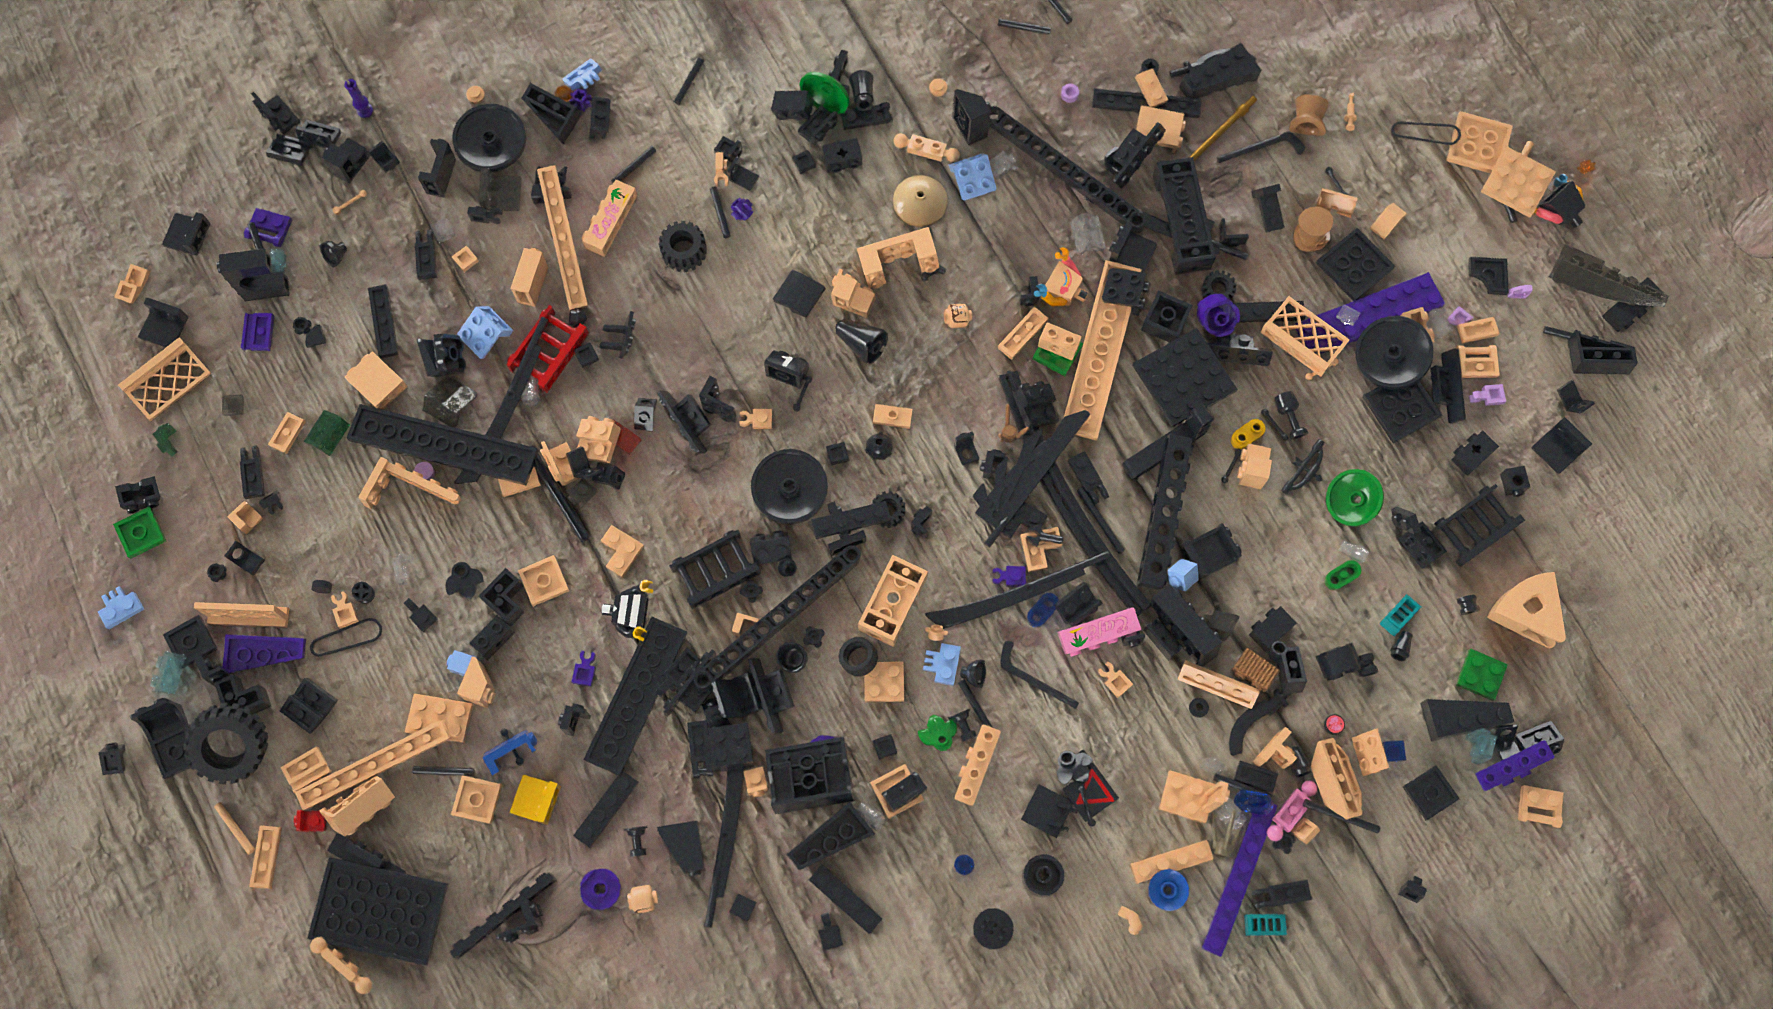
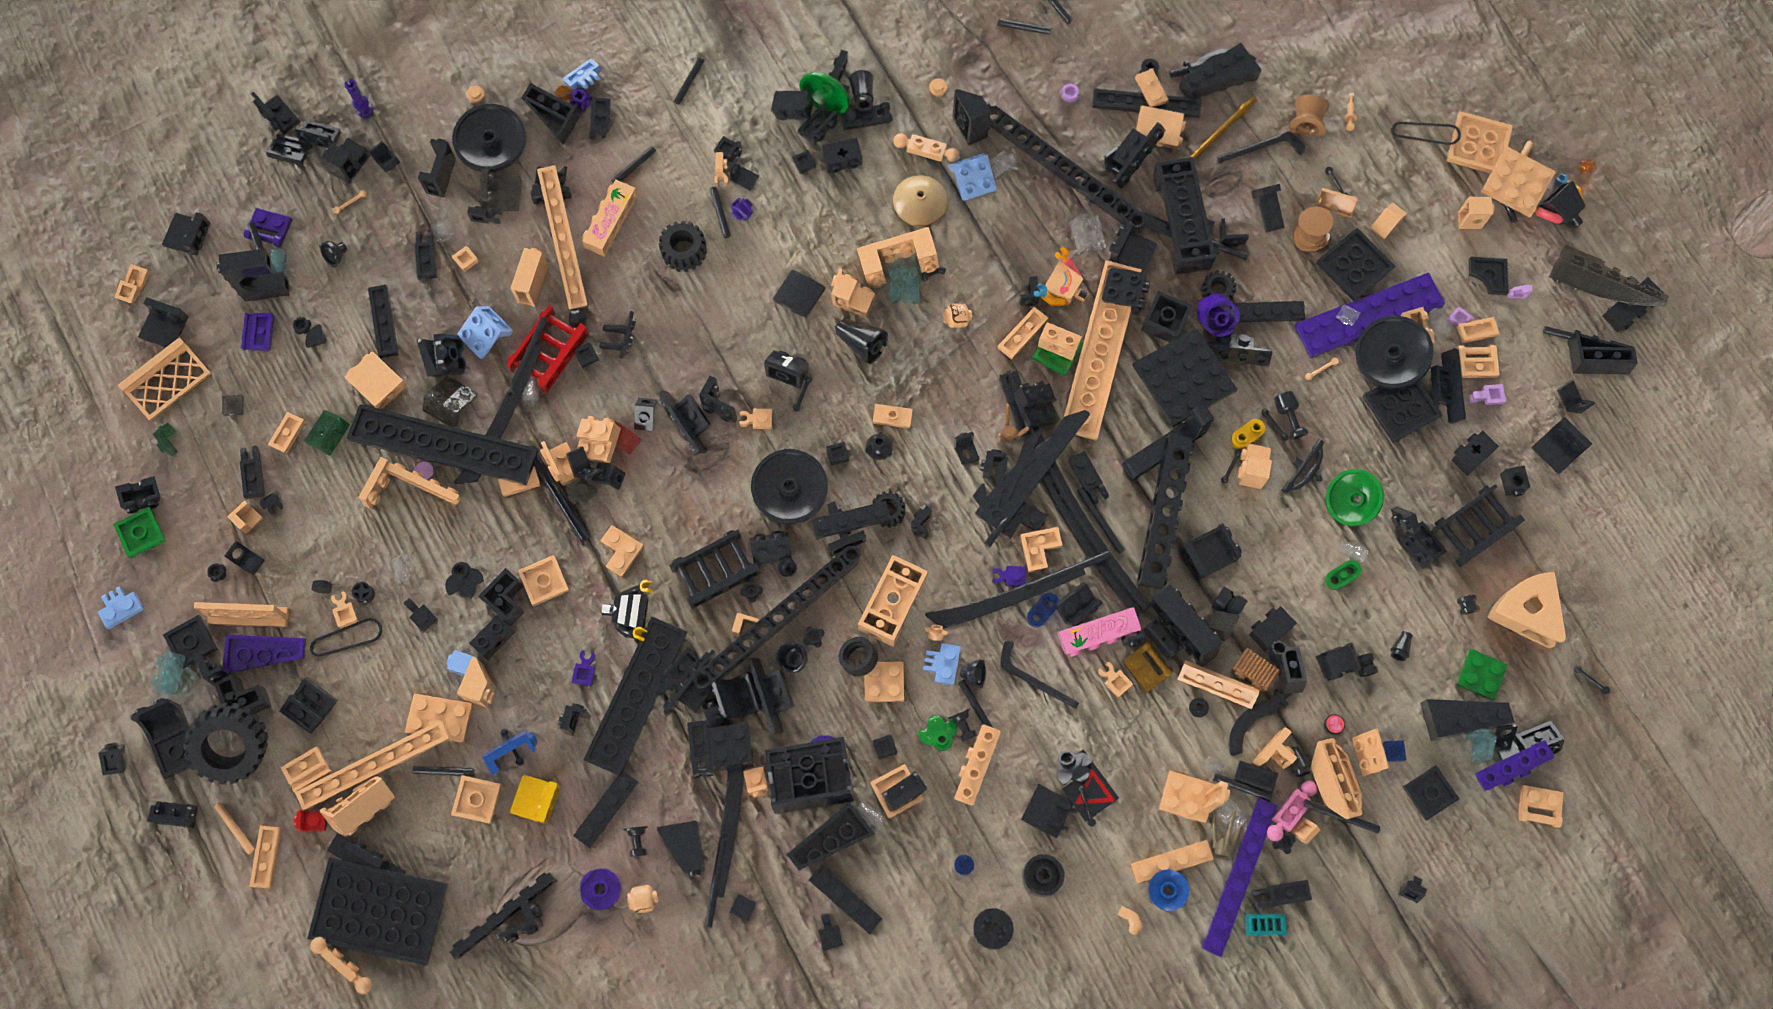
(172, 814): none -> black hinge
(904, 284): none -> clear light blue bracket
(1043, 536): black bar -> none
(1143, 671): none -> pearl gold plate
(1183, 575): light blue brick -> none
(1228, 602): none -> black wheel
(1255, 802): clear blue plate -> none
(1297, 349): light nougat fence -> none
(1394, 625): teal slope -> none
(1475, 212): none -> light nougat brick
(1605, 690): none -> black hinge

